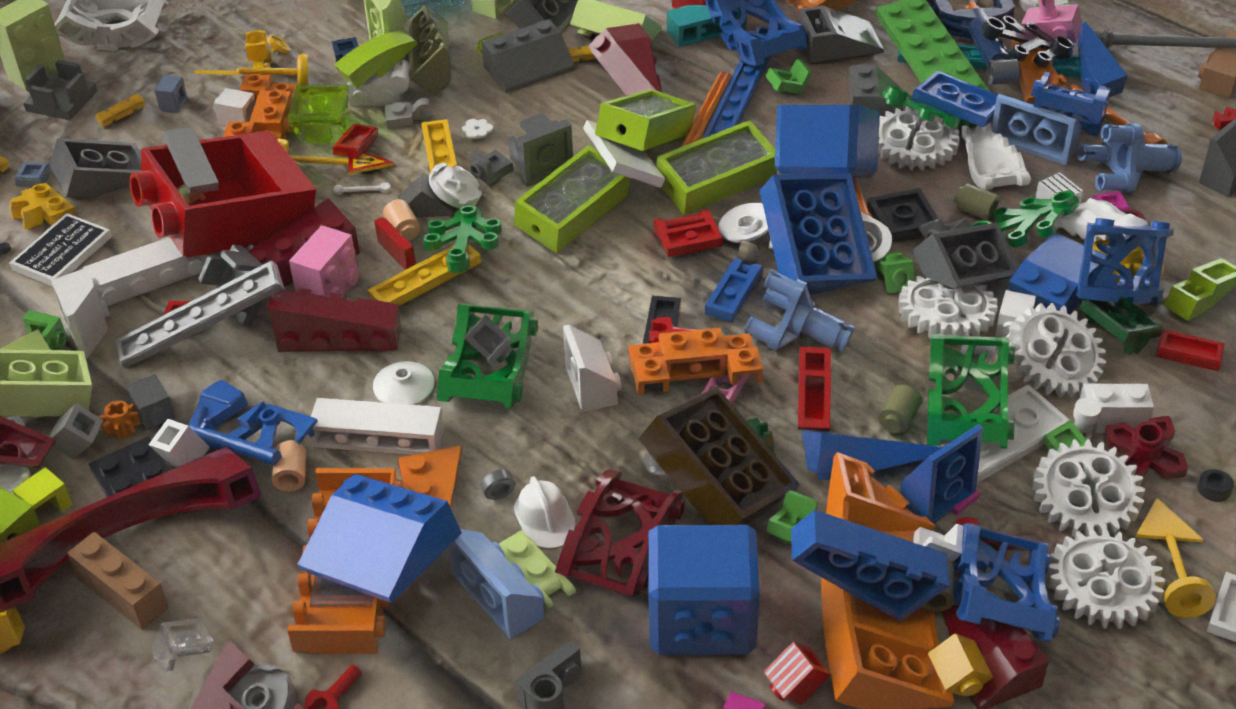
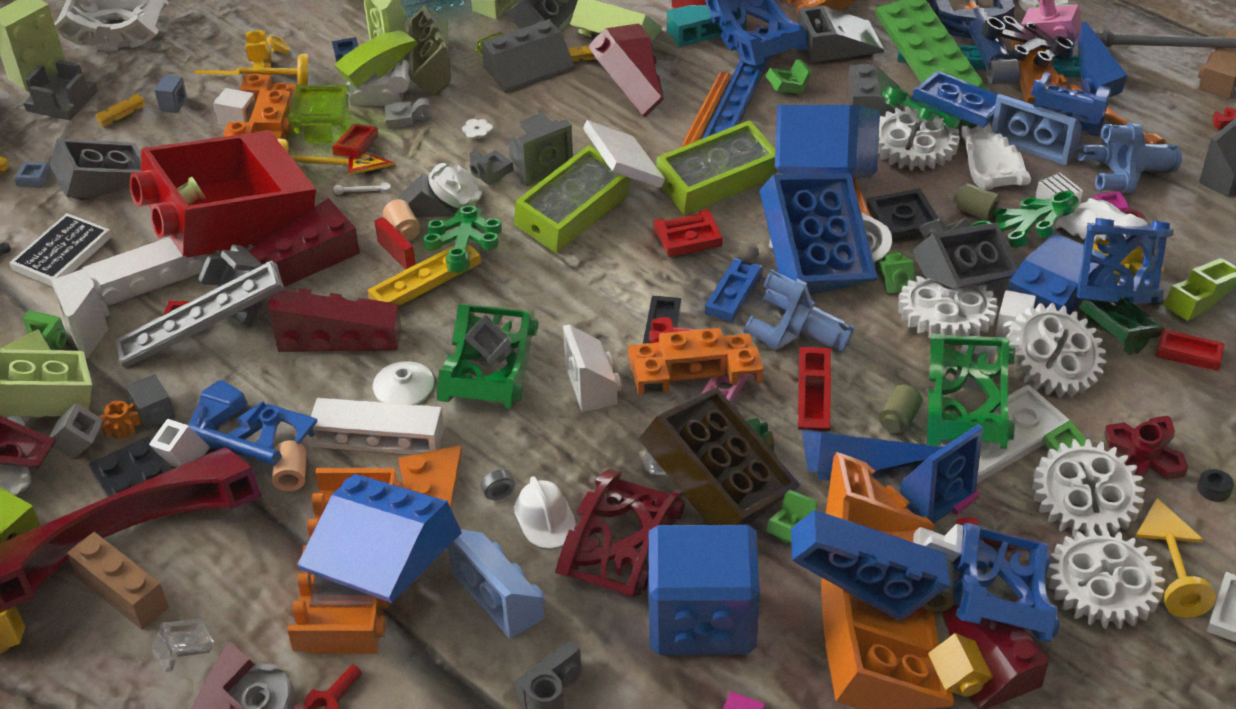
(39, 204): yellow plate -> none
(44, 487): neon yellow panel -> none
(191, 160): light grey tile -> none
(325, 263): bright pink brick -> none
(438, 143): yellow plate -> none
(535, 566): yellowish green hinge -> none
(645, 119): lime brick -> none
(744, 223): white dish -> none
(796, 673): red brick -> none
(1111, 404): white hinge -> none

